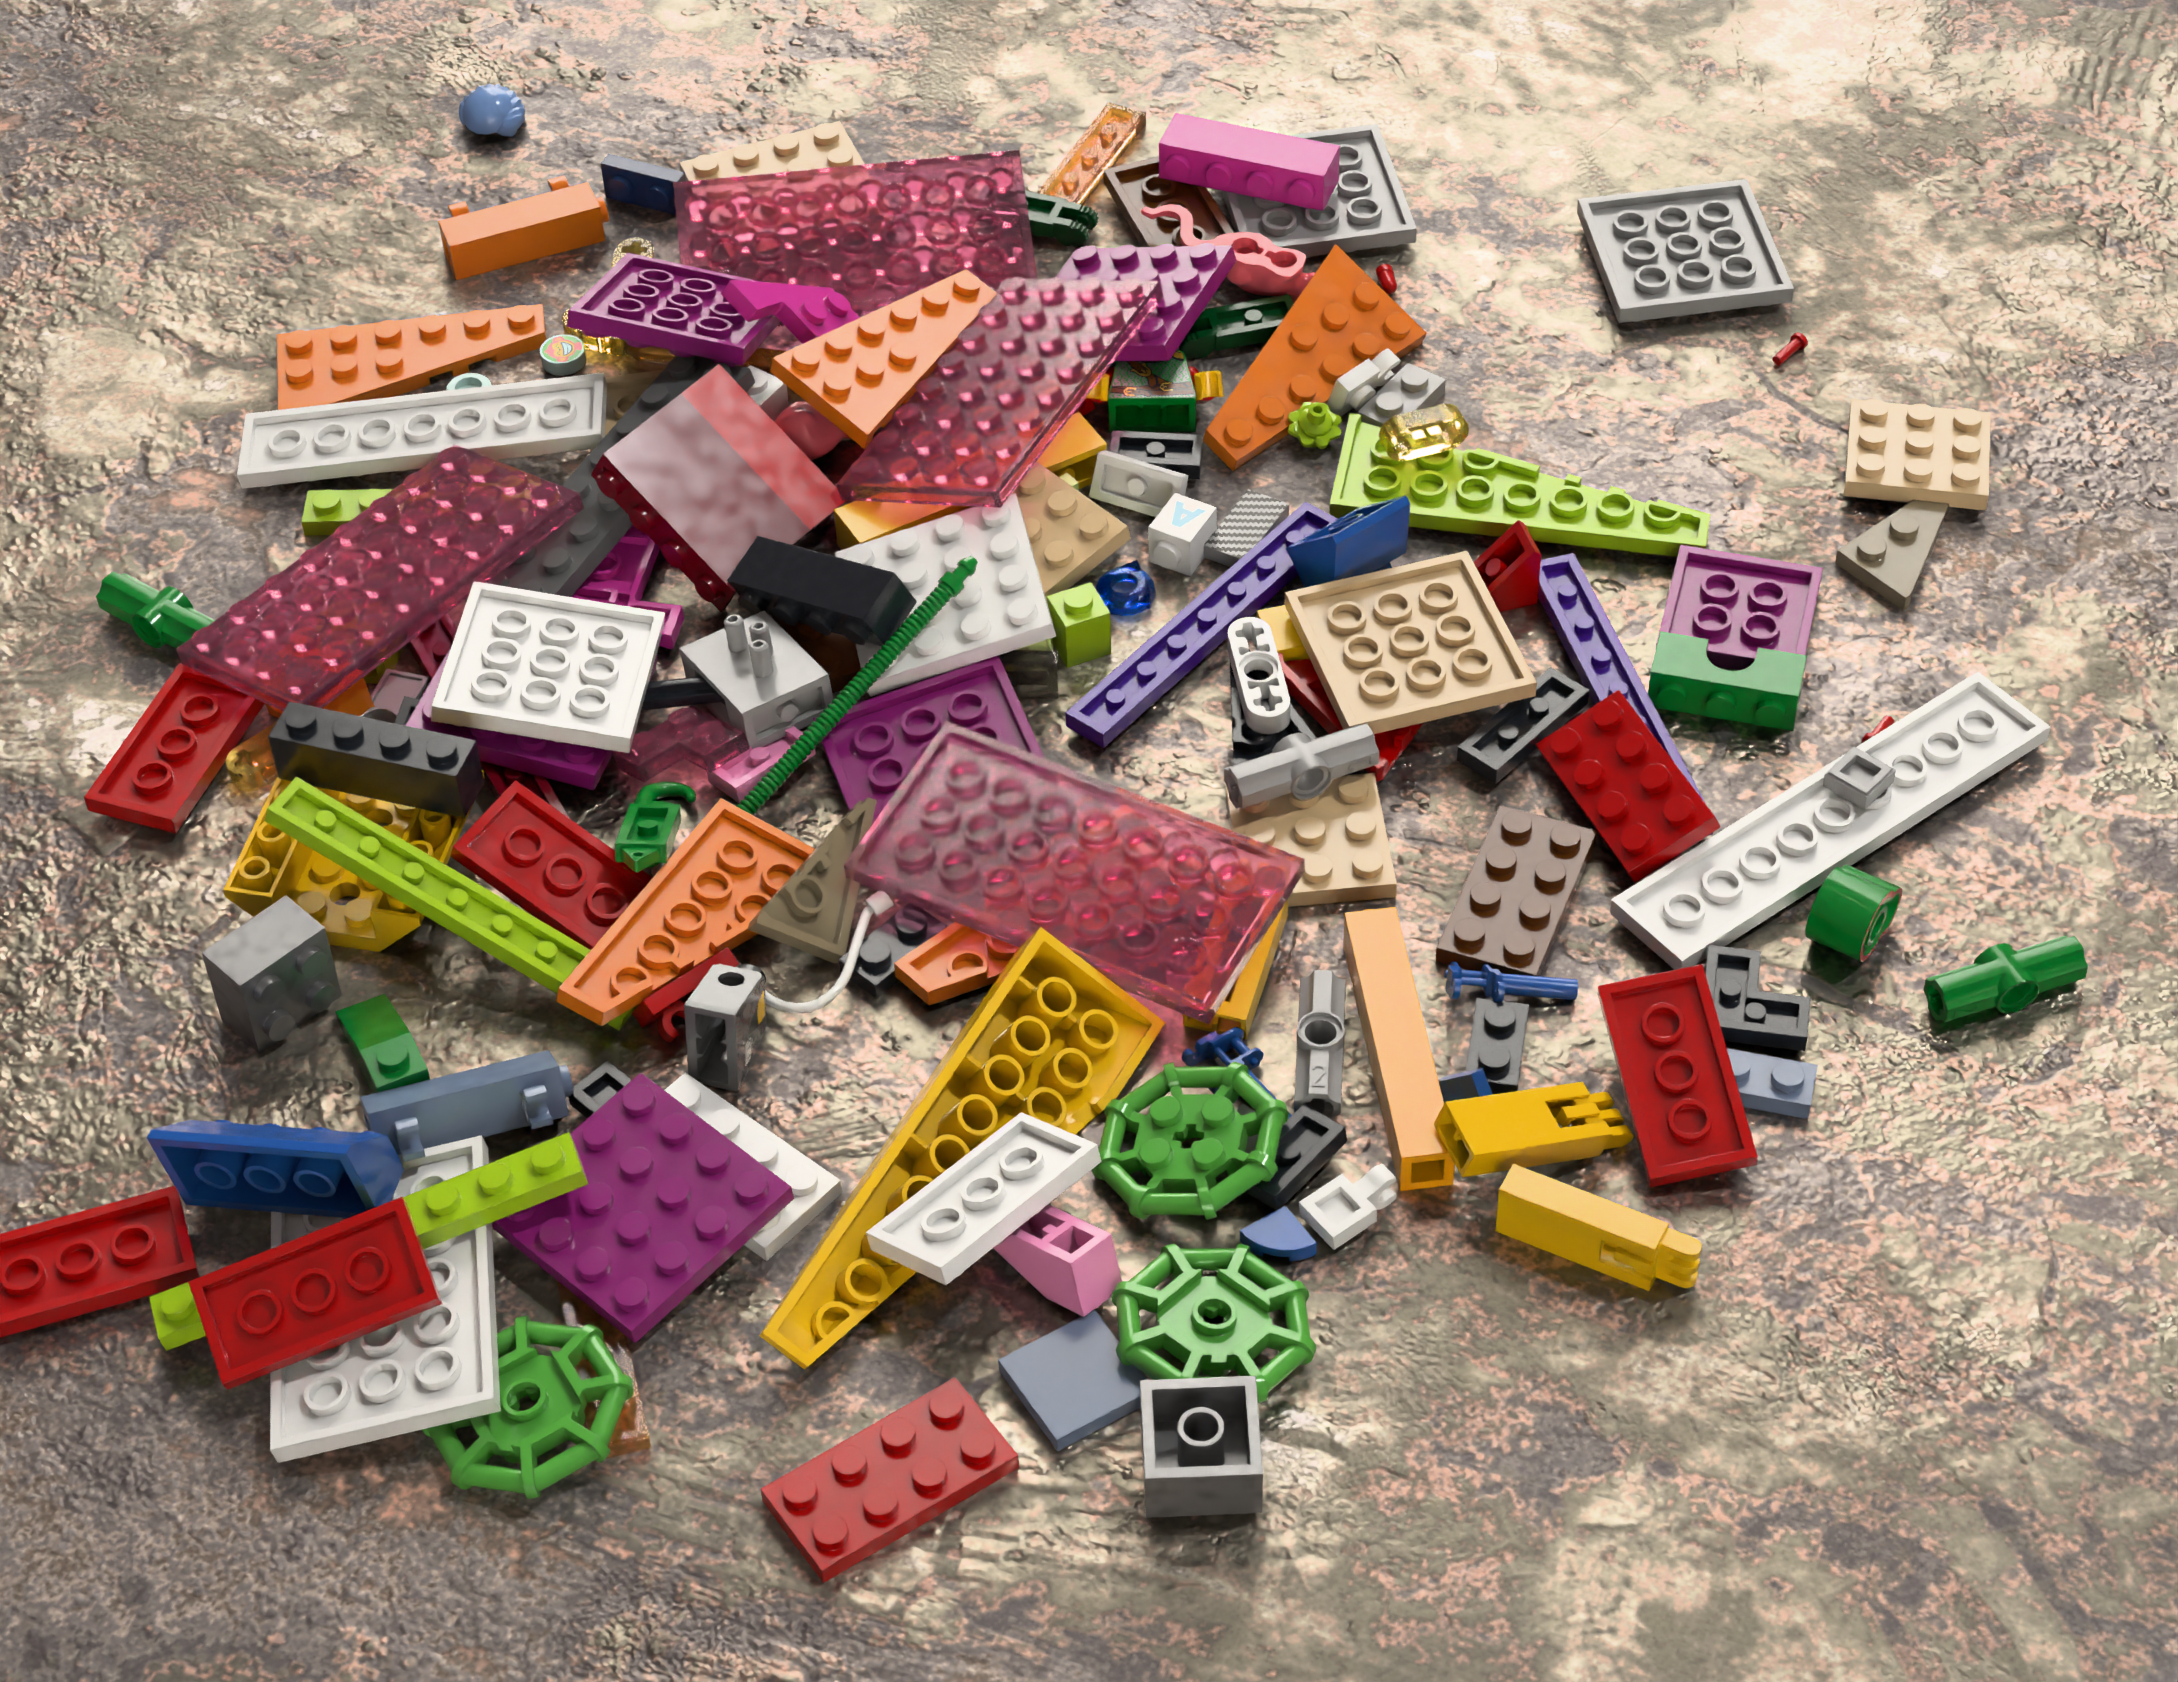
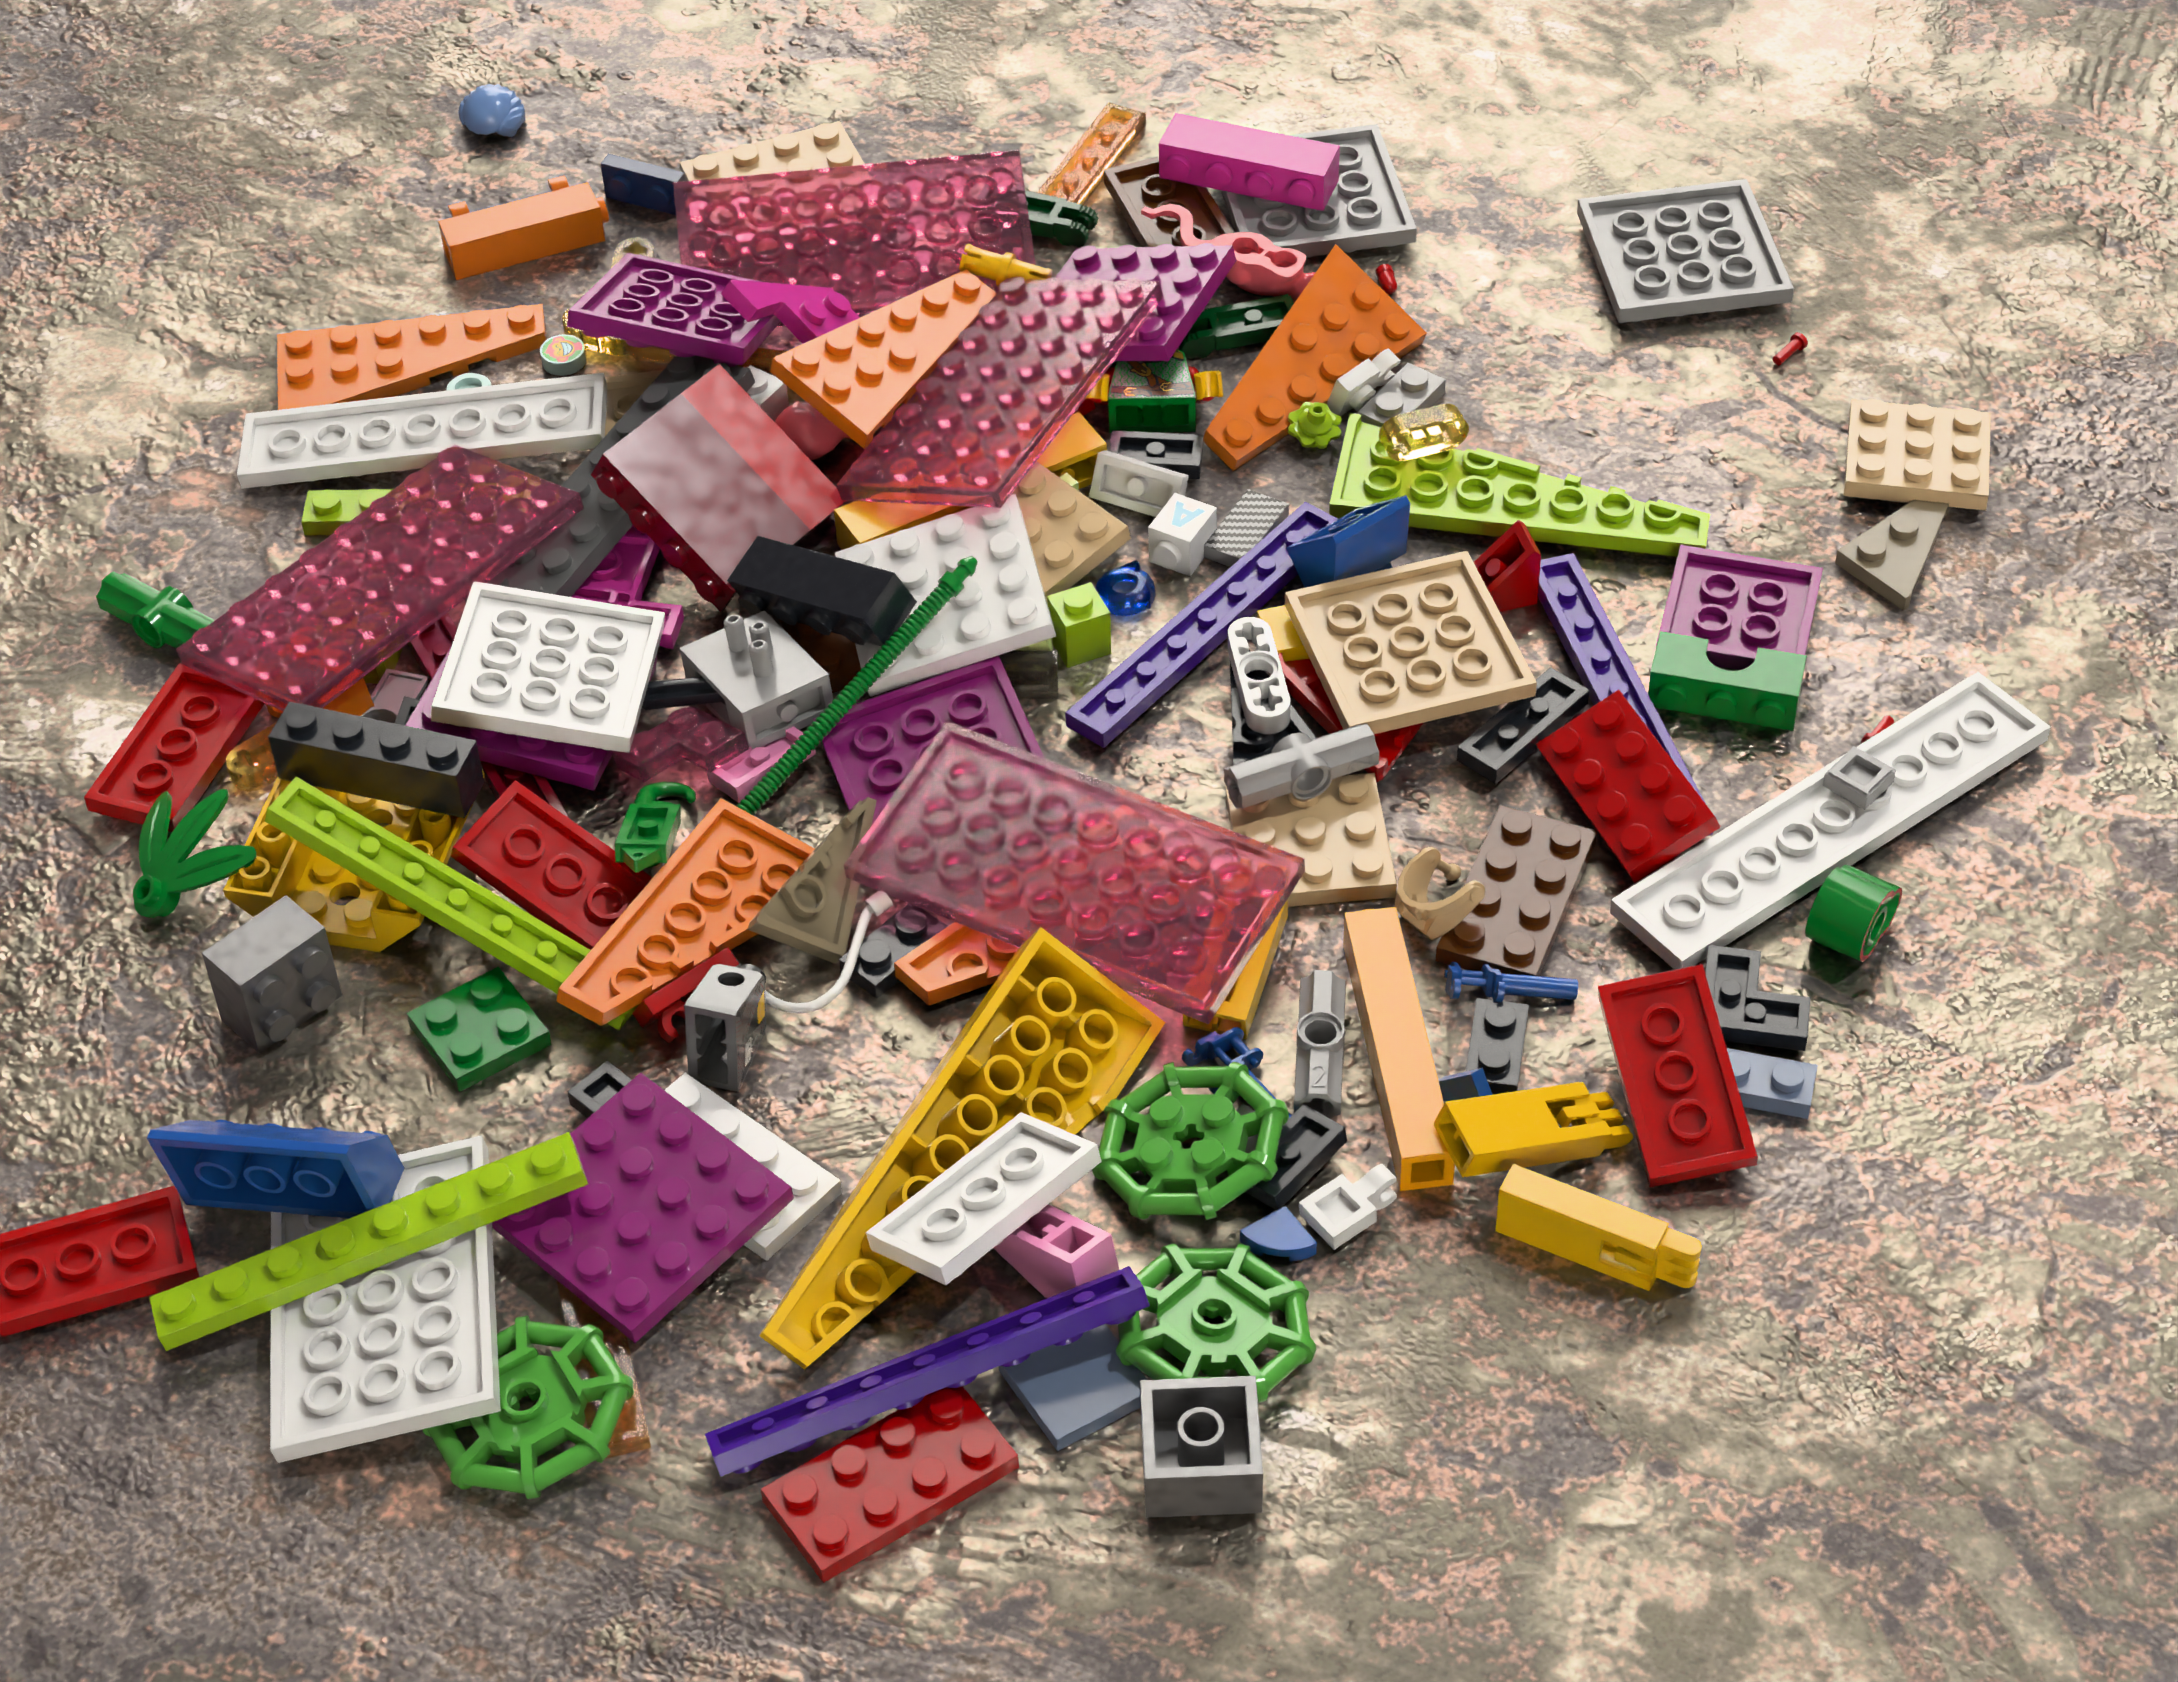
(165, 863): none -> green plant
(314, 1293): red plate -> none
(382, 1045): green slope -> none
(470, 1104): sand blue brick -> none
(479, 1029): none -> green plate
(910, 1377): none -> dark purple plate
(999, 267): none -> yellow pin
(1437, 917): none -> tan helmet
(2005, 978): green piece -> none

